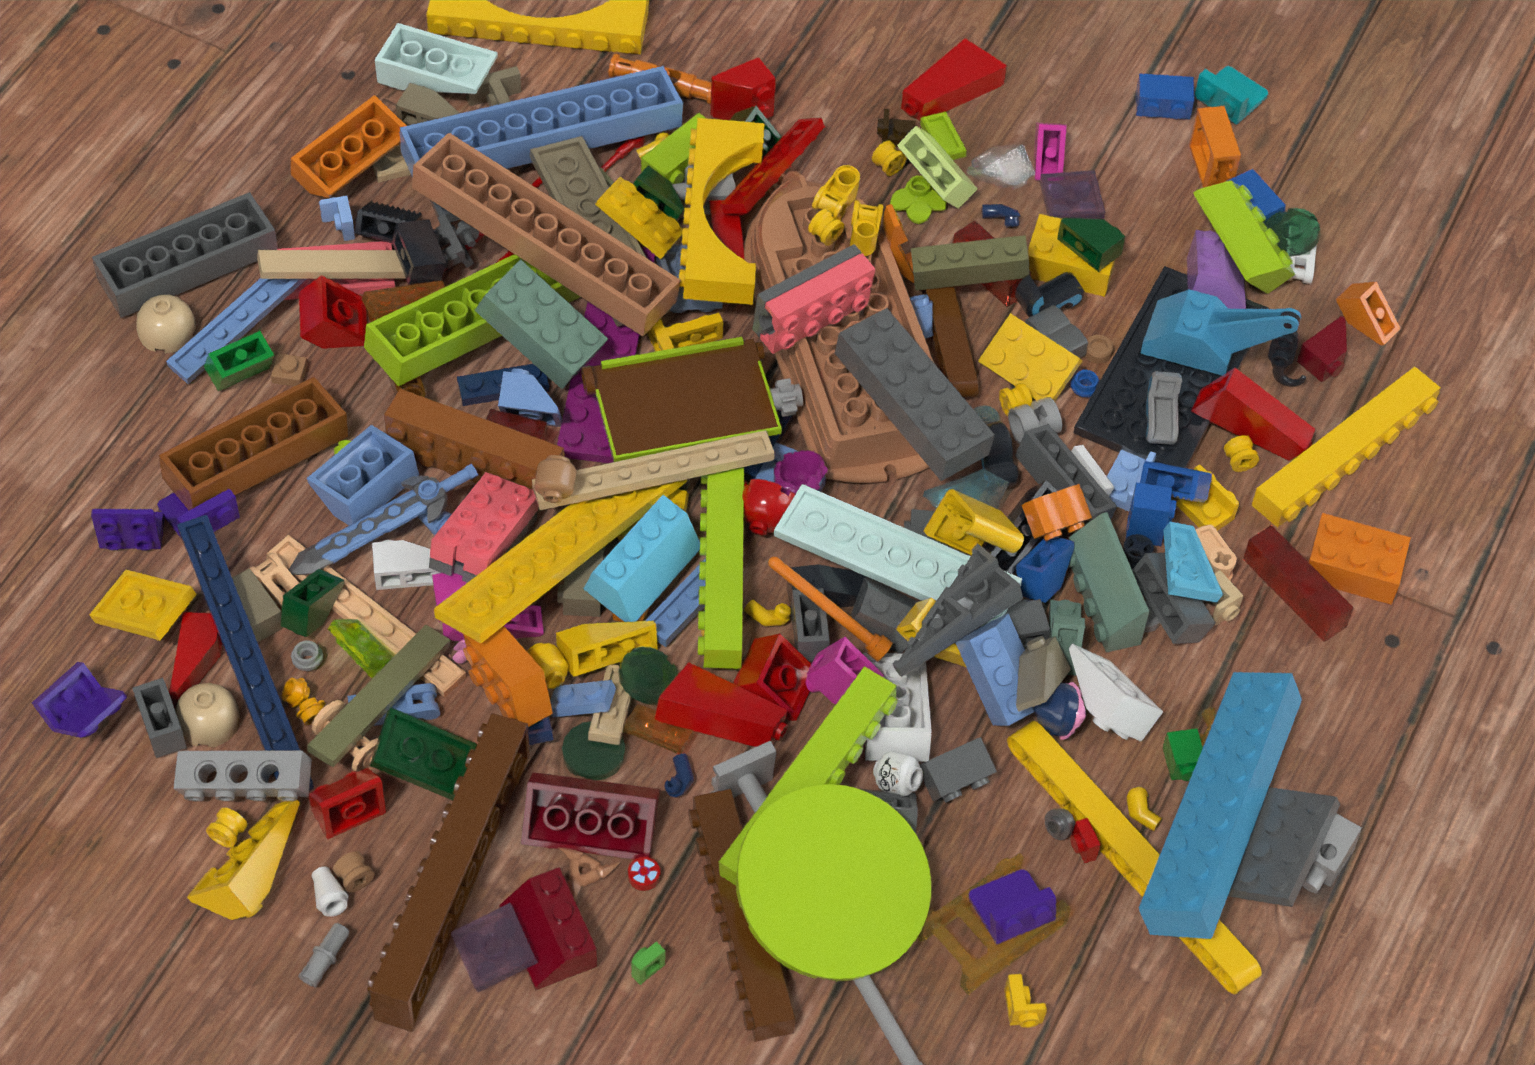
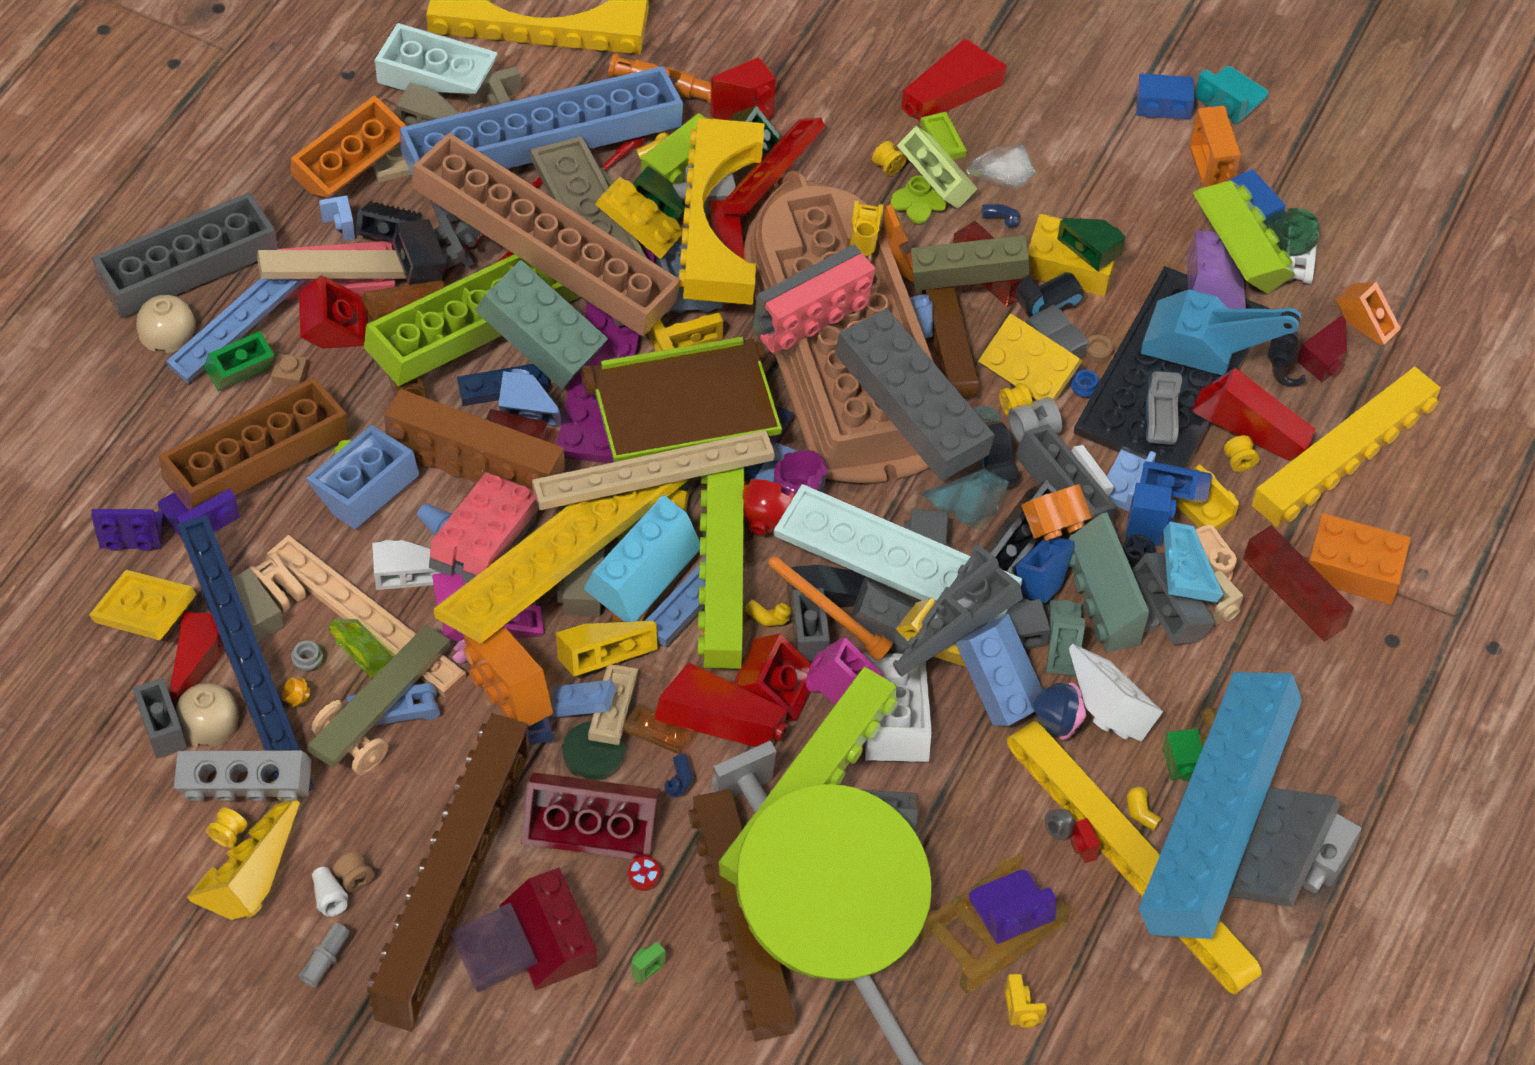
(77, 703): dark purple bracket -> none
(309, 710): light orange plate -> none
(310, 602): dark green slope -> none
(348, 802): red slope -> none
(421, 753): dark green tile -> none
(425, 495): sword -> none
(551, 661): yellow head -> none
(555, 478): medium nougat head -> none
(579, 860): nougat piece -> none
(646, 674): clear green tile -> none
(786, 397): light grey gear -> none
(826, 227): yellow wheel -> none
(838, 191): yellow piece -> none
(893, 129): dark brown bracket -> none
(898, 773): white head -> none
(957, 769): dark grey brick -> none
(968, 522): yellow piece -> none
(1040, 672): dark tan slope -> none
(1049, 148): dark pink slope -> none
(1072, 195): clear purple plate -> none

